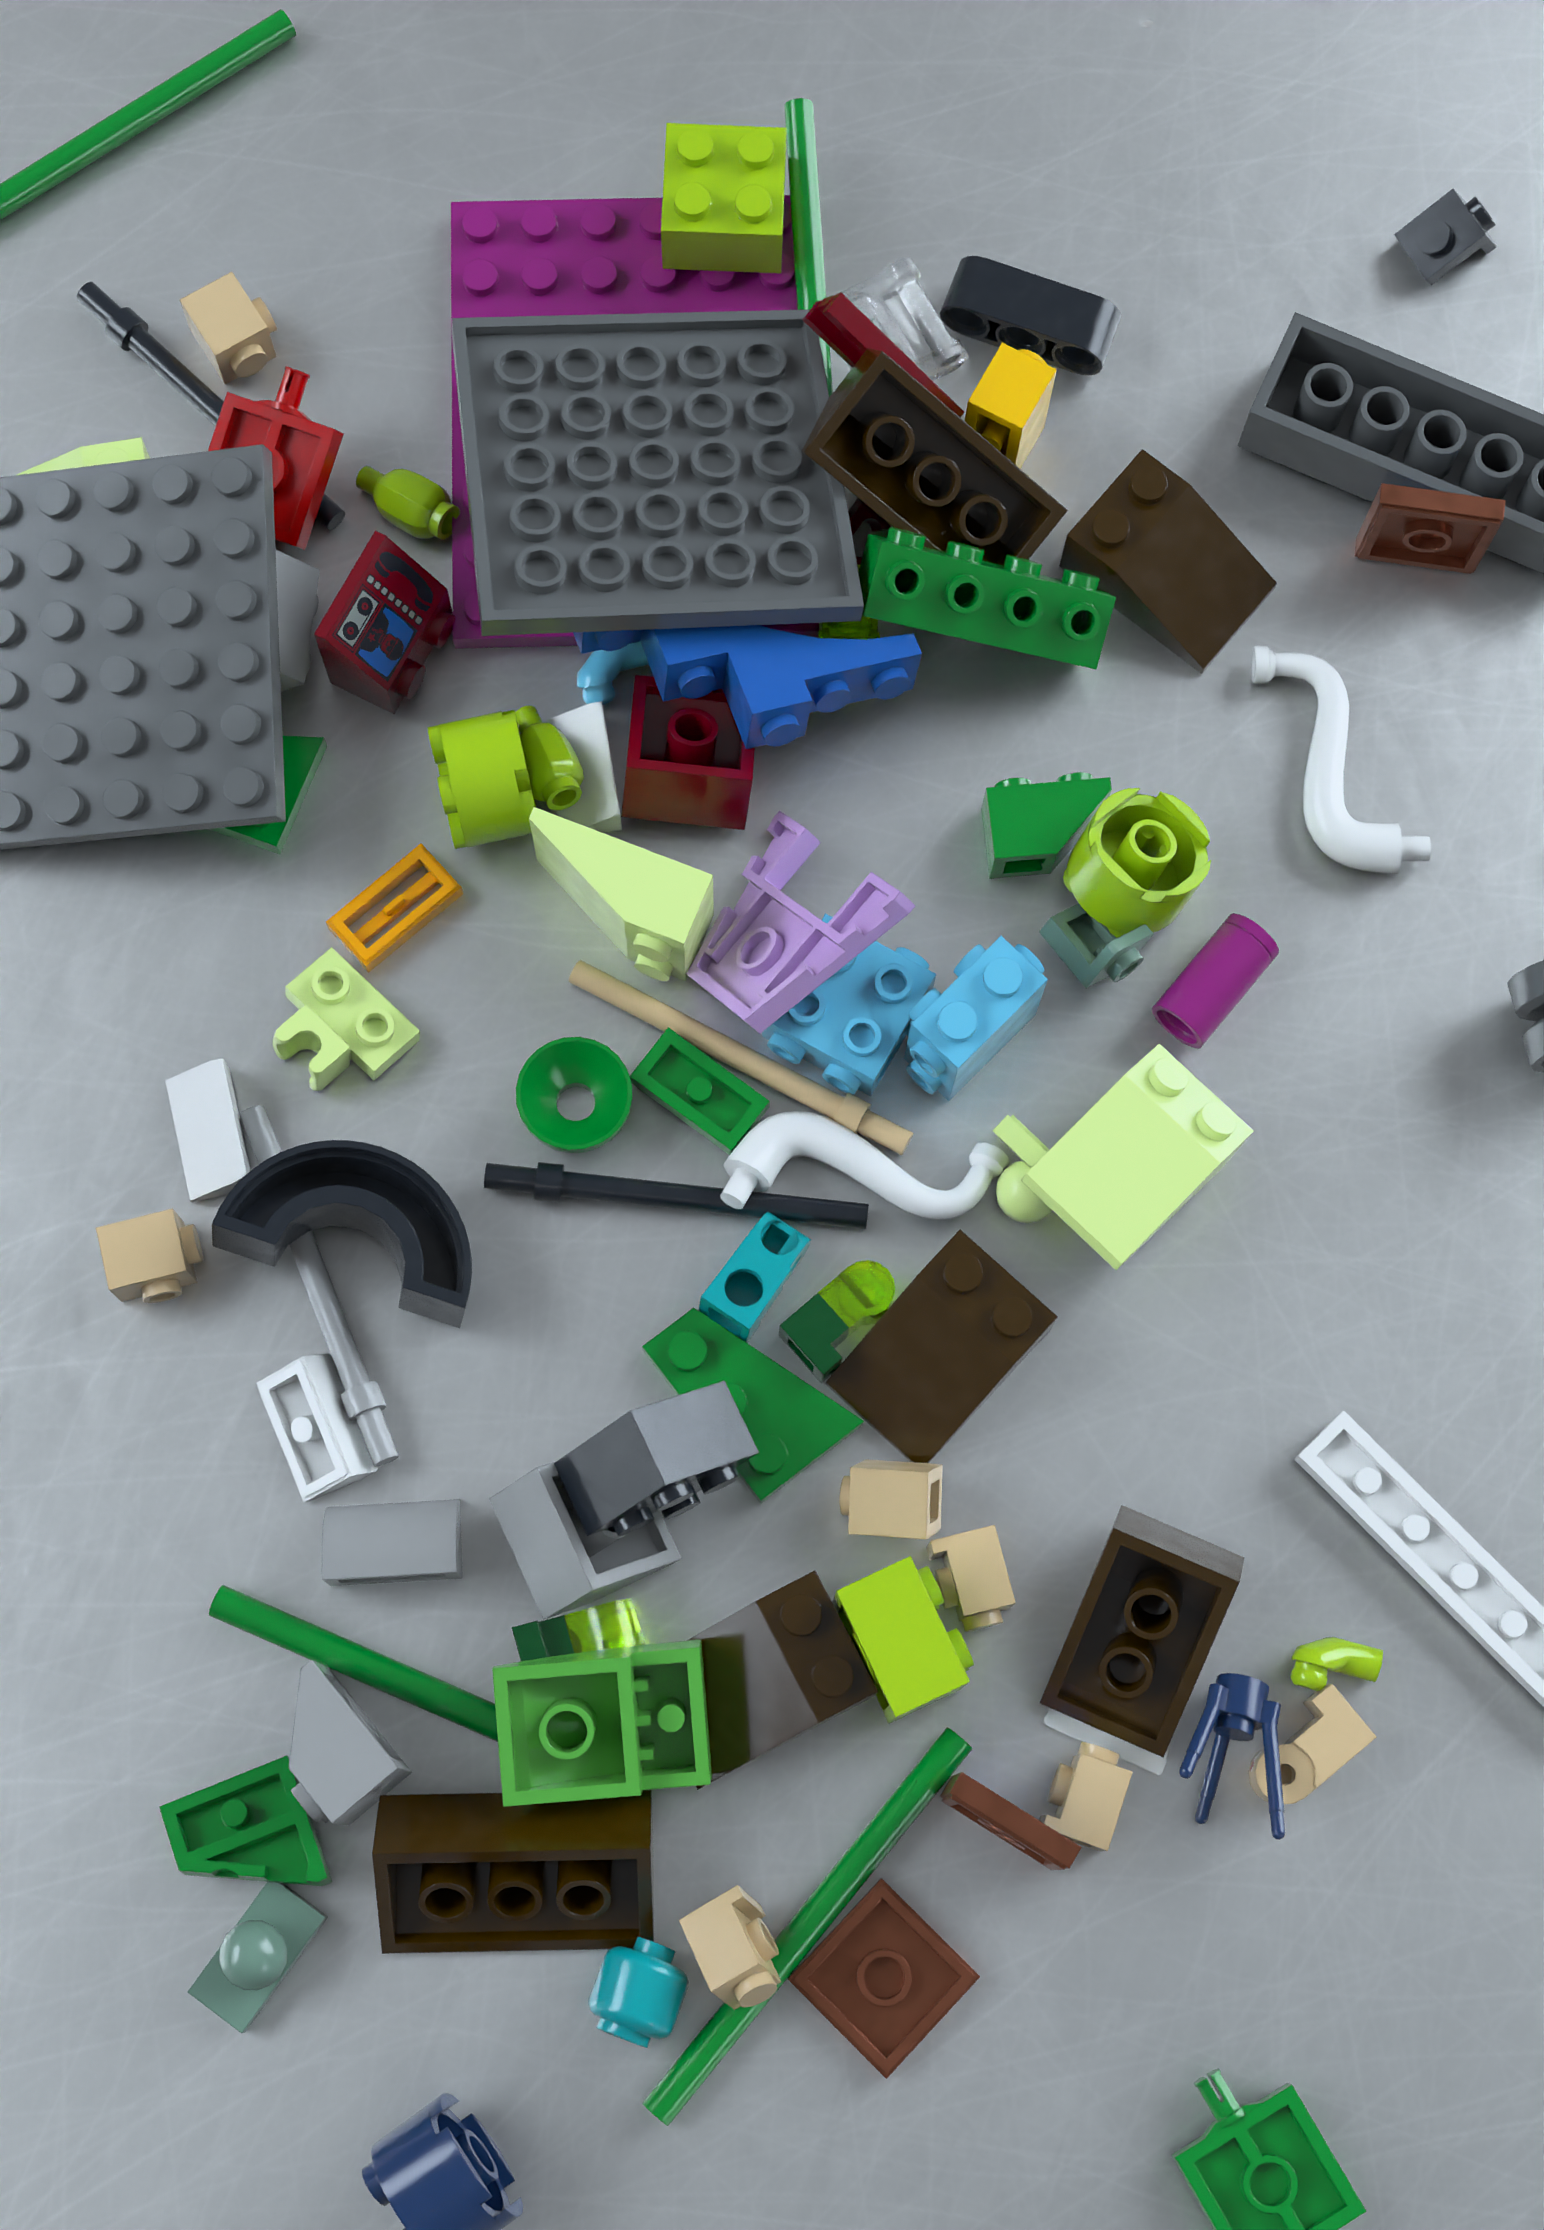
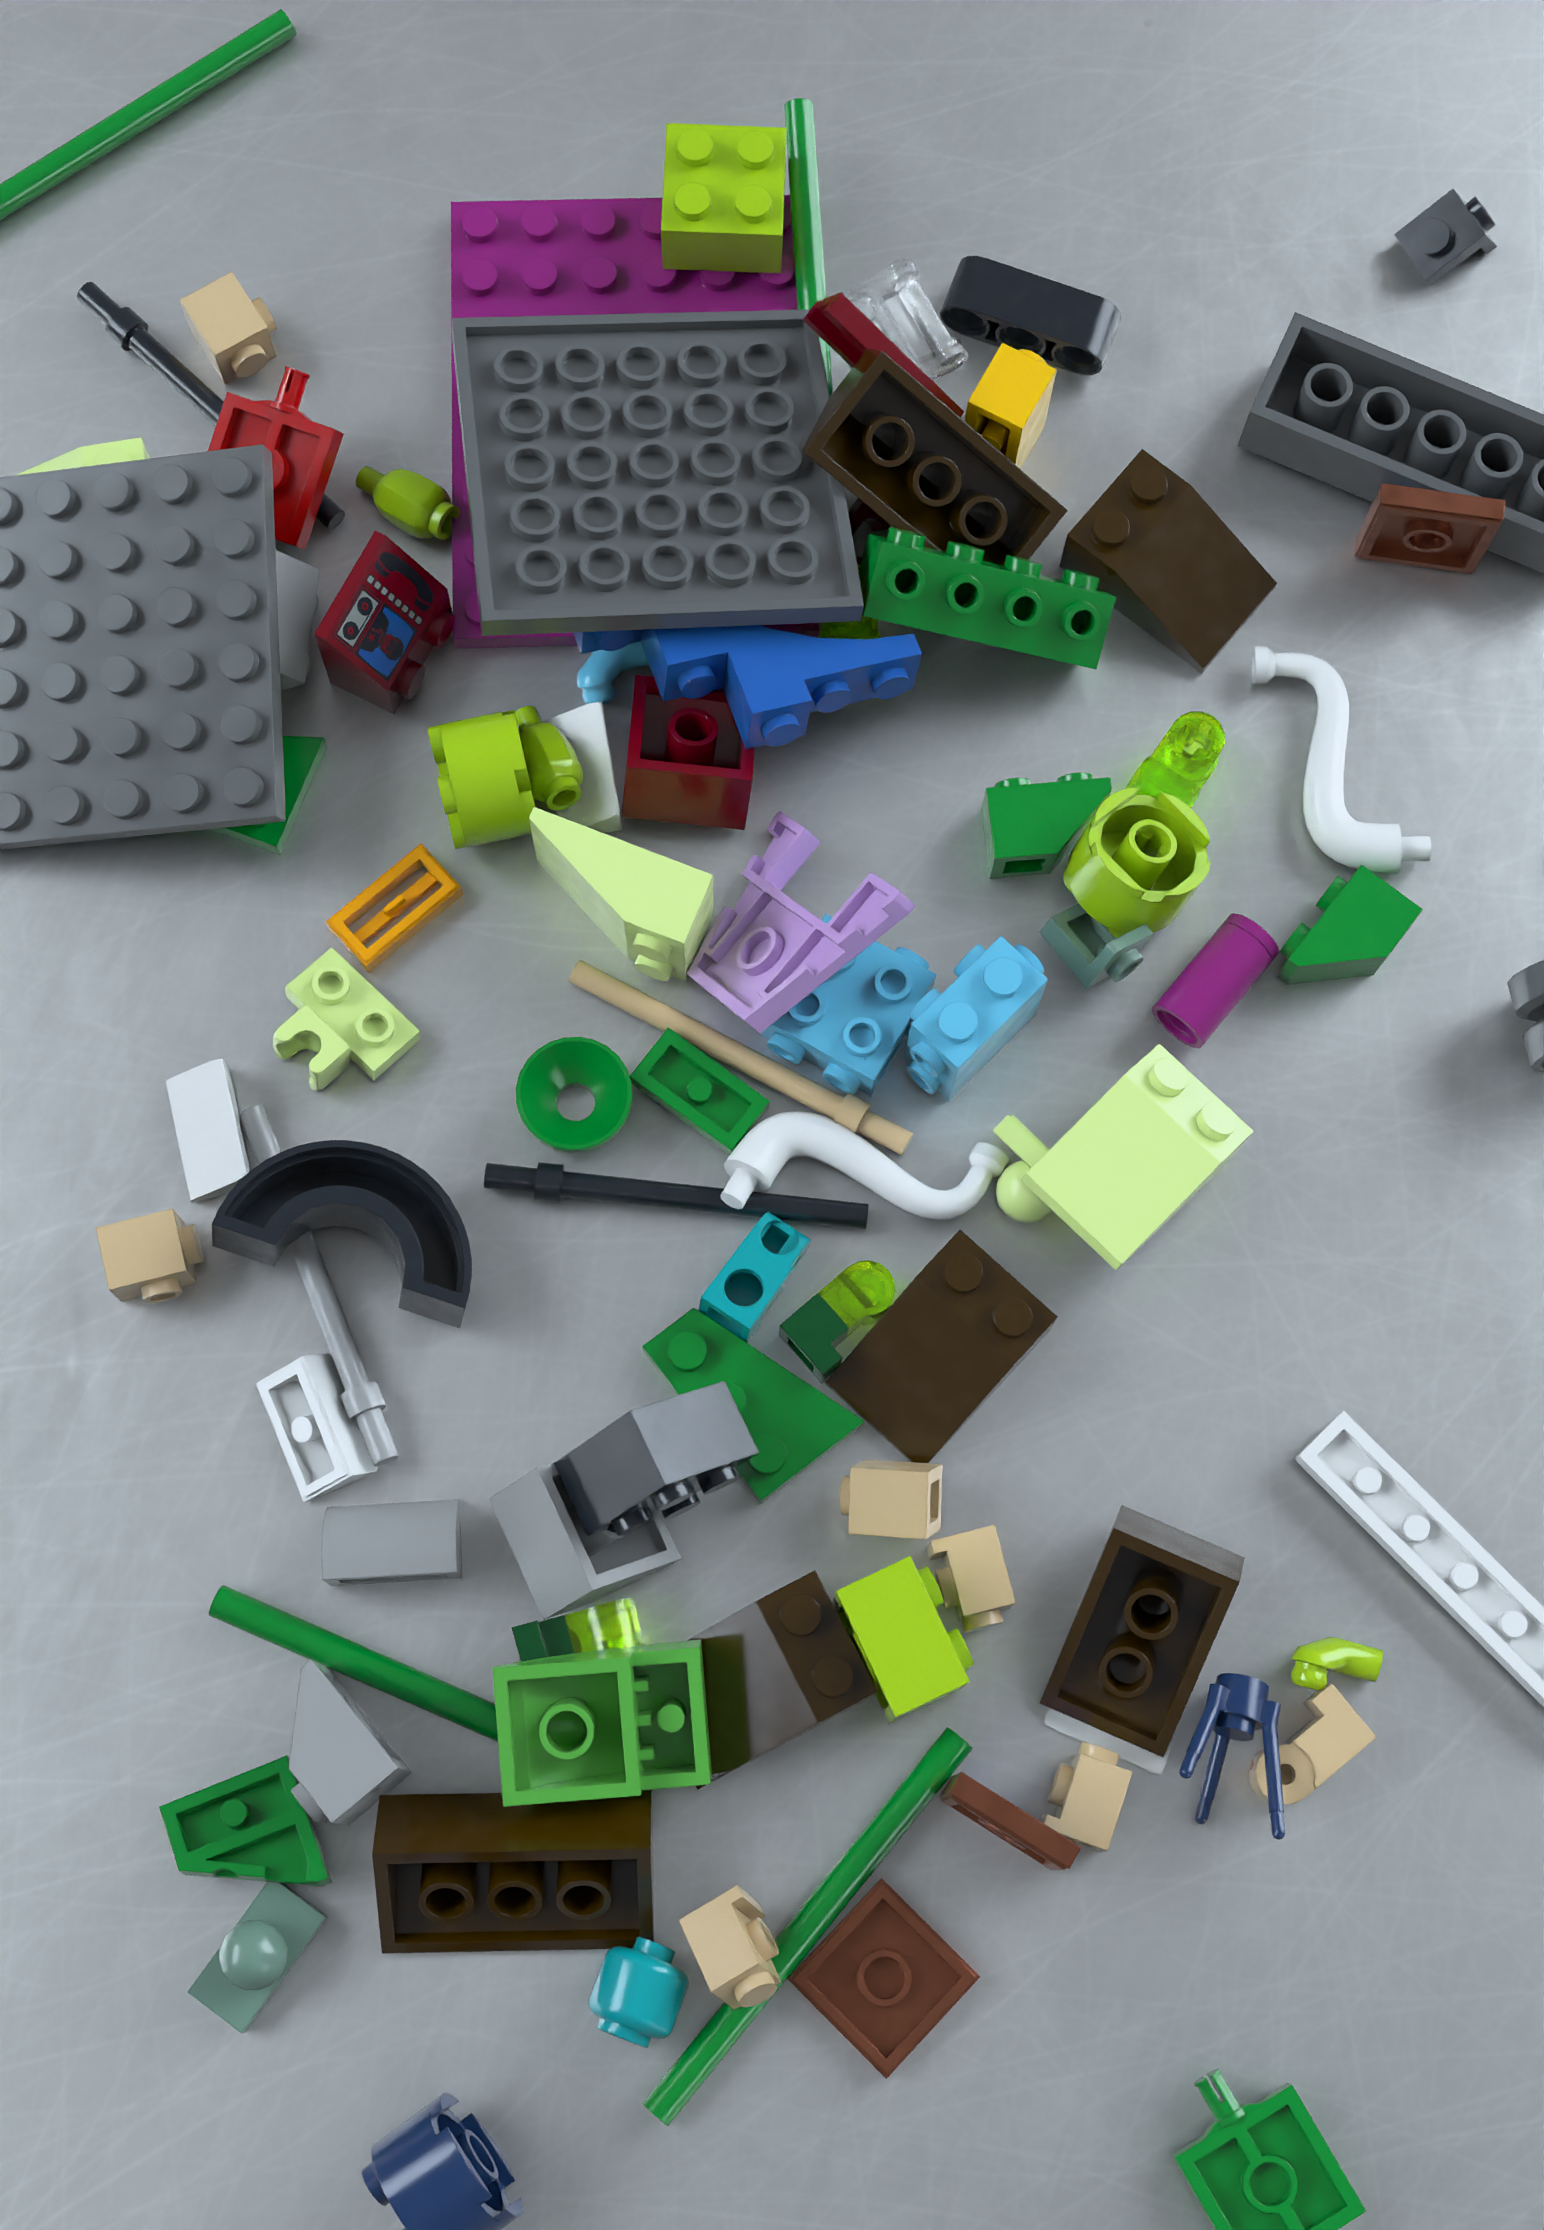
(1174, 769): none -> clear neon green piece
(1353, 935): none -> green slope

